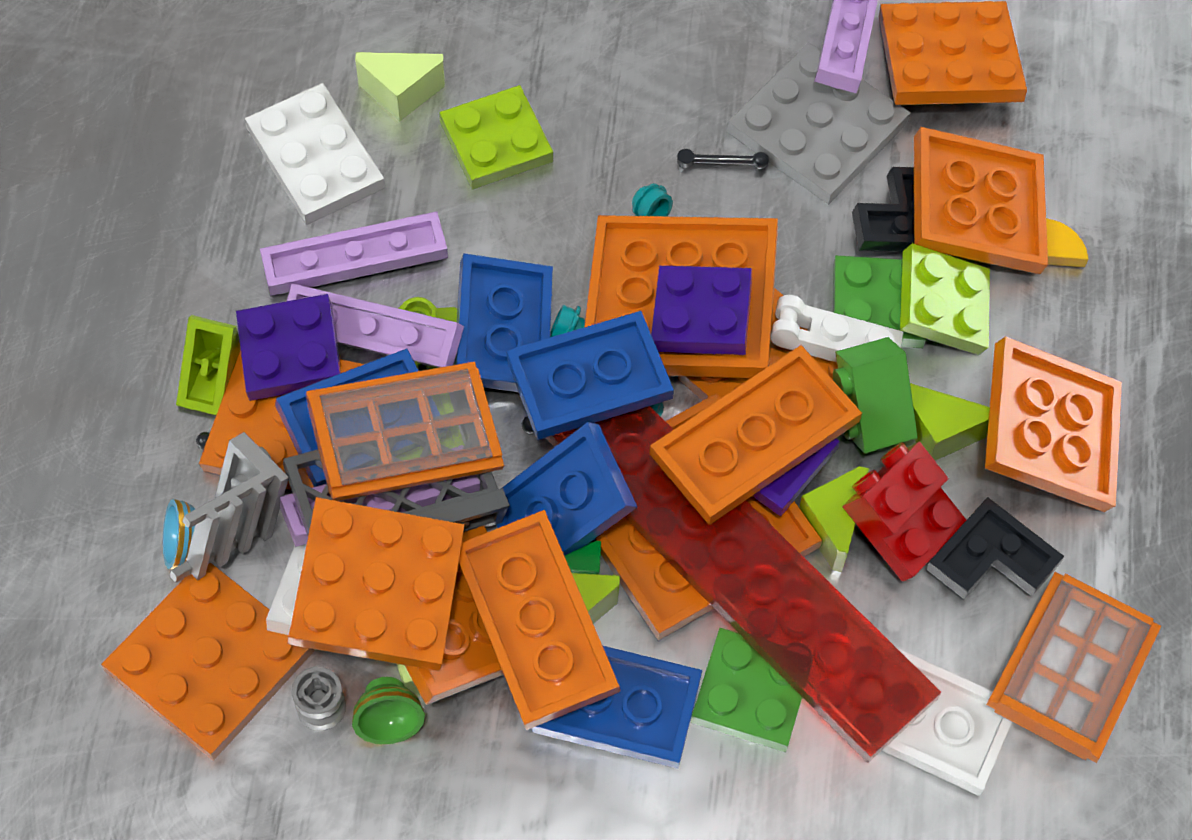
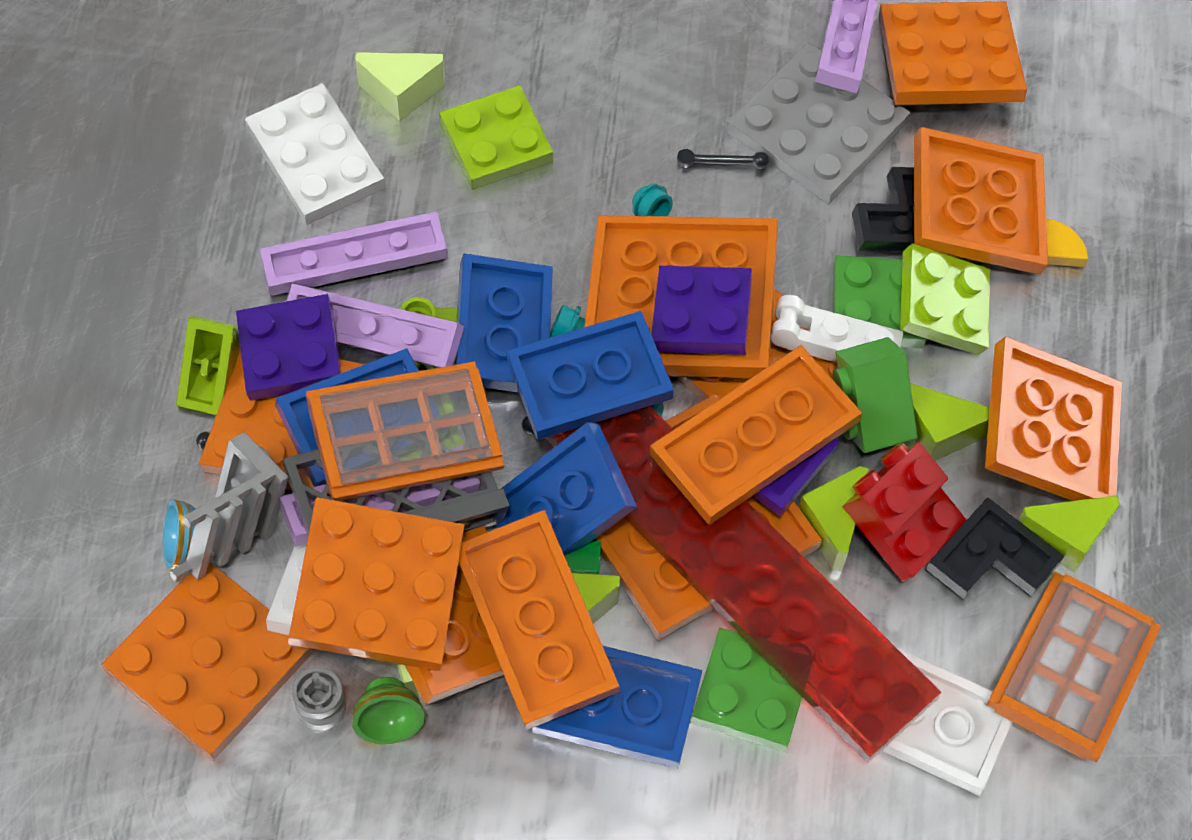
(1071, 525): none -> lime slope

